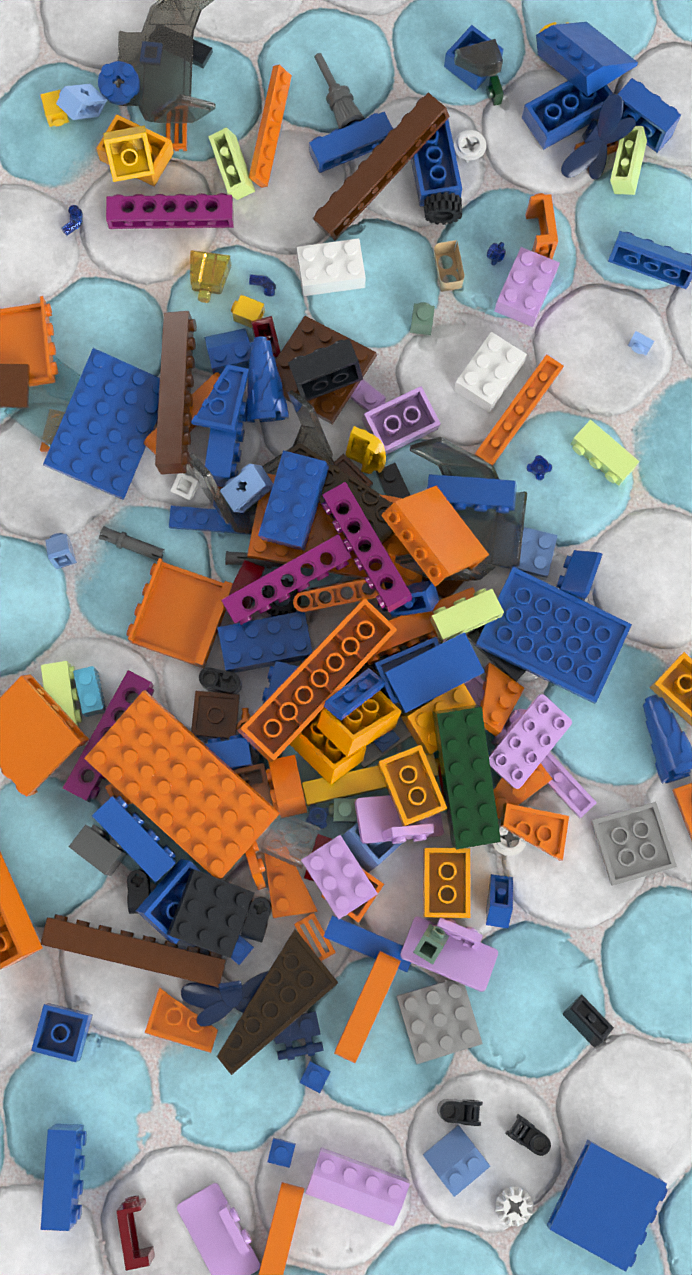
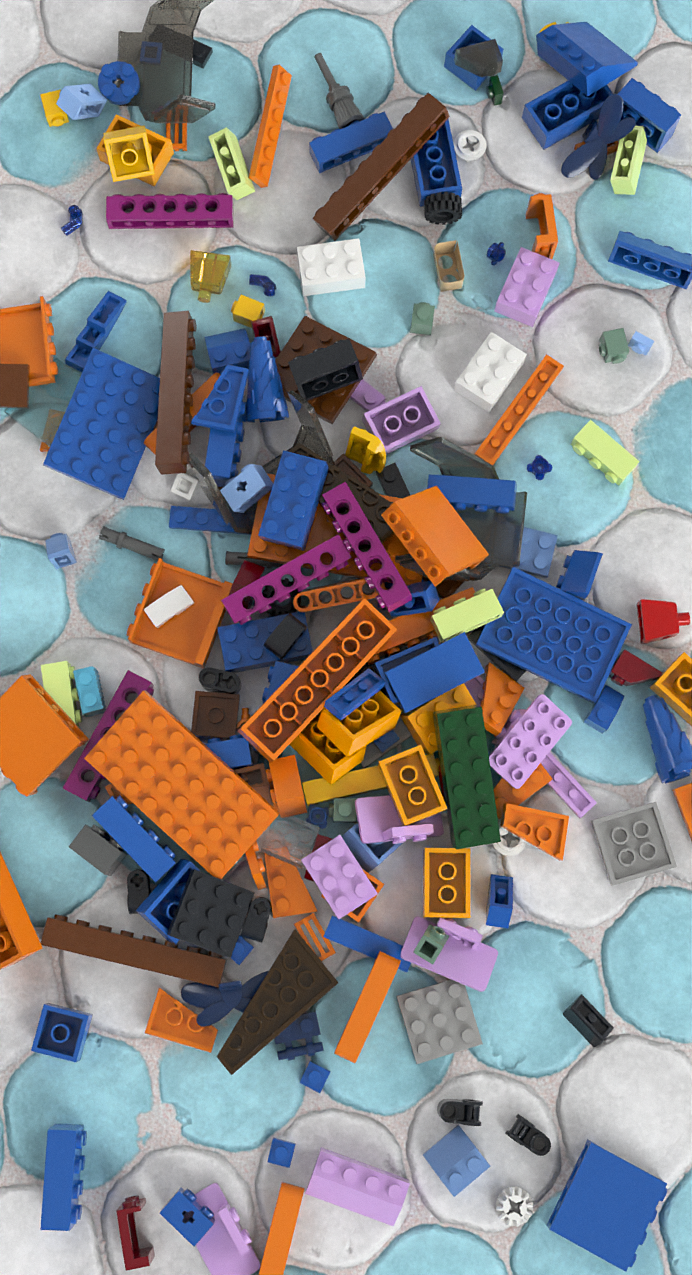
(96, 331): none -> blue slope
(168, 606): none -> white slope
(192, 1228): none -> blue brick
(285, 636): none -> black beam
(604, 709): none -> blue slope
(613, 346): none -> sand green brick
(632, 670): none -> dark red slope
(659, 620): none -> red torso

